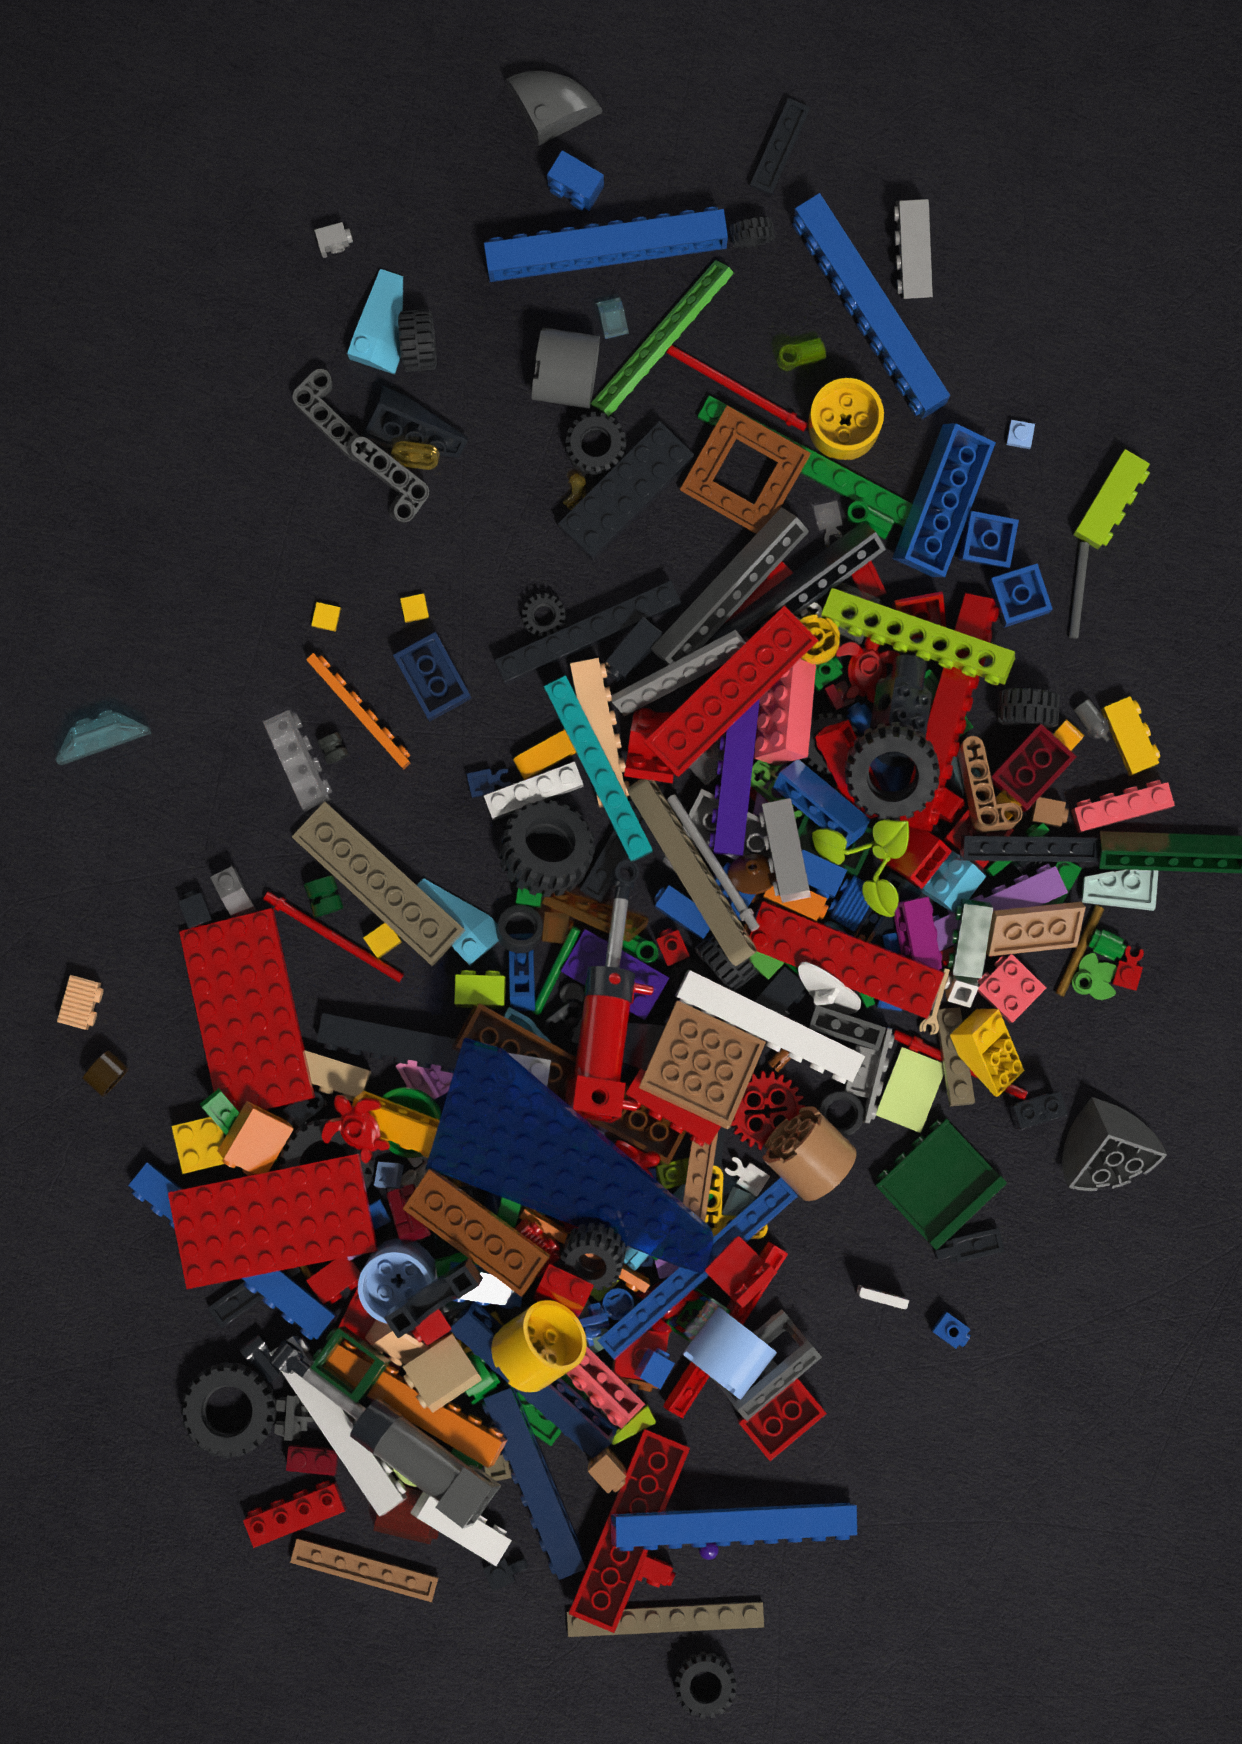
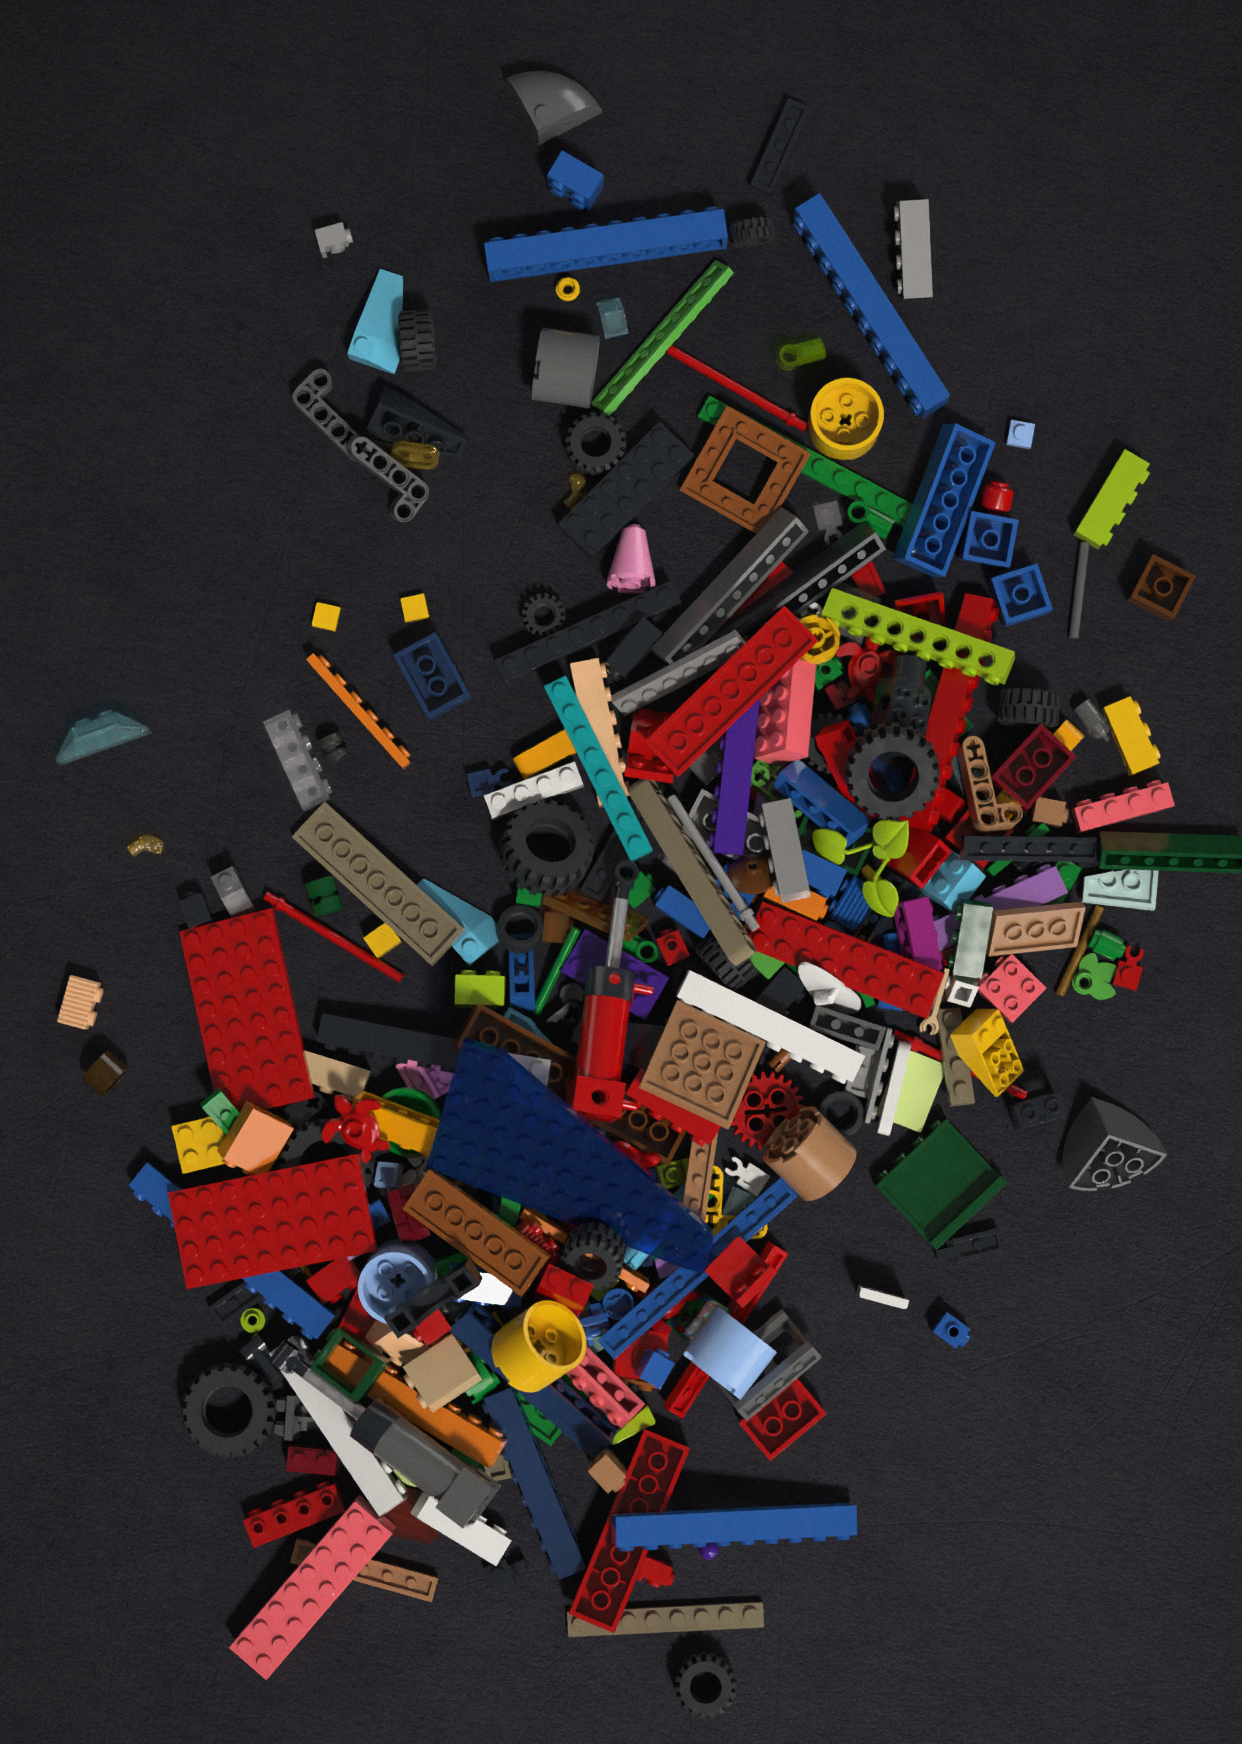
(146, 843): none -> clear yellow arm
(260, 1320): none -> lime plate
(312, 1587): none -> coral brick
(567, 281): none -> yellow plate
(632, 563): none -> bright pink cone
(642, 889): none -> green brick
(868, 873): none -> yellow tile
(894, 1088): none -> white beam
(996, 497): none -> red head
(1161, 588): none -> reddish brown brick

